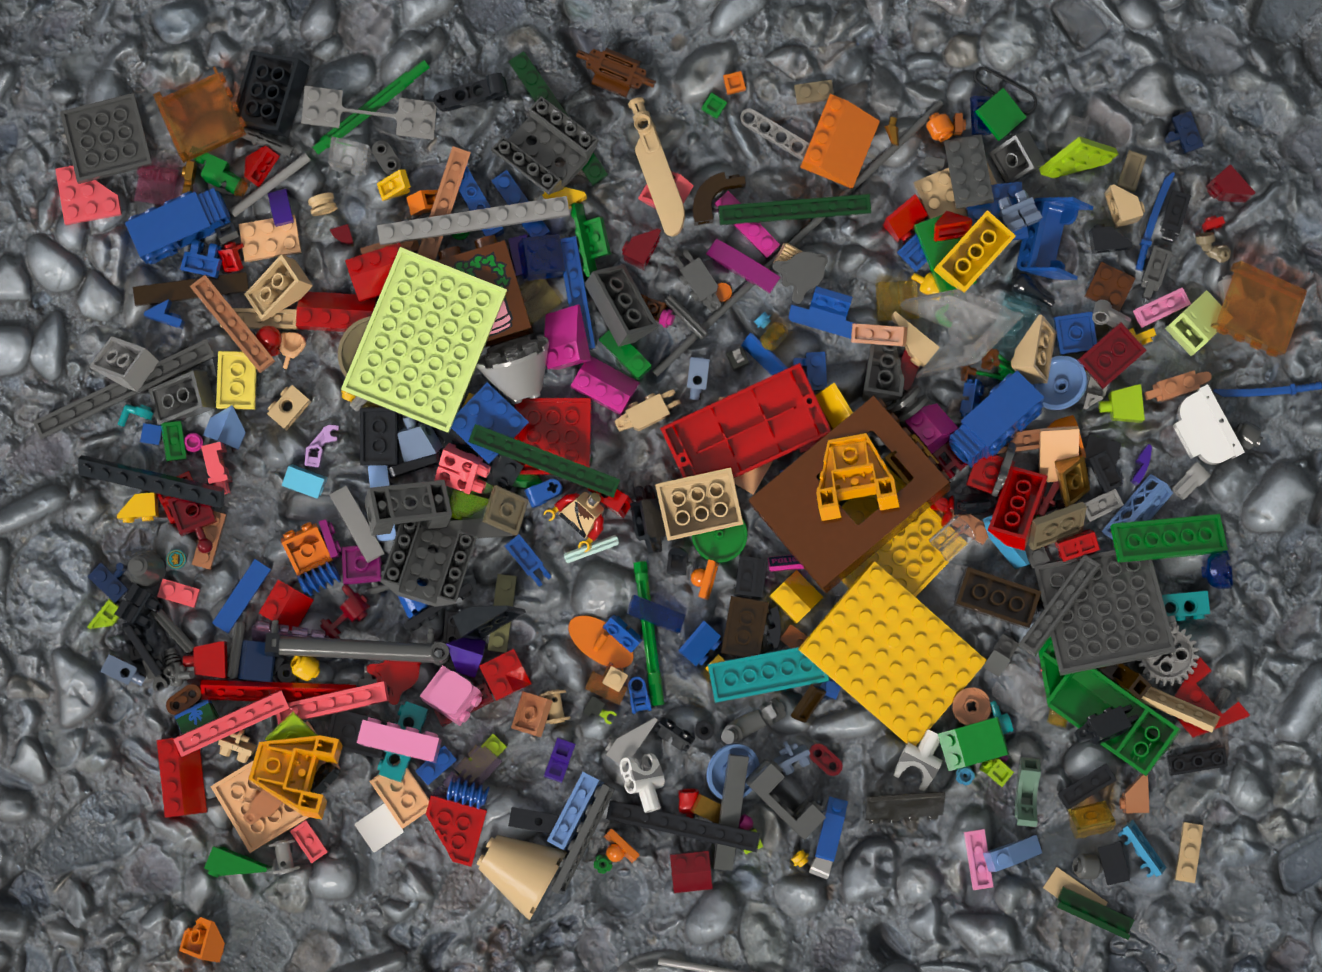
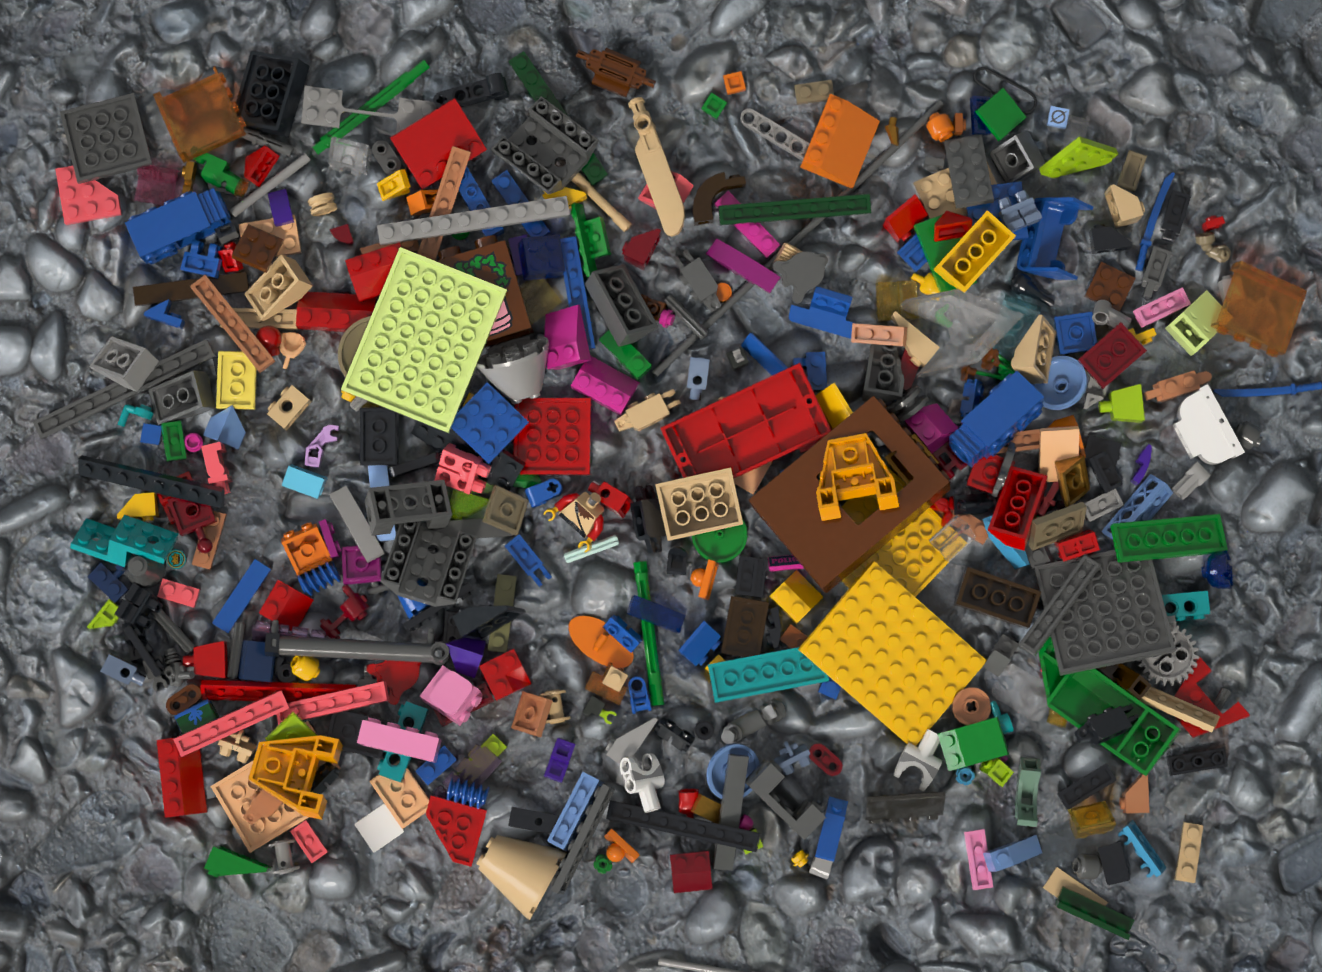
(129, 538): none -> teal bracket
(203, 941): orange slope -> none
(257, 248): none -> reddish brown plate
(417, 440): sand blue torso -> none
(429, 141): none -> red slope
(544, 460): dark green plate -> none
(582, 183): none -> tan piece
(763, 320): dark azure plate -> none
(774, 336): clear yellow plate -> none
(808, 703): dark brown tile -> none
(1058, 117): none -> light blue tile
(1185, 132): dark blue plate -> none
(1230, 187): dark red slope -> none

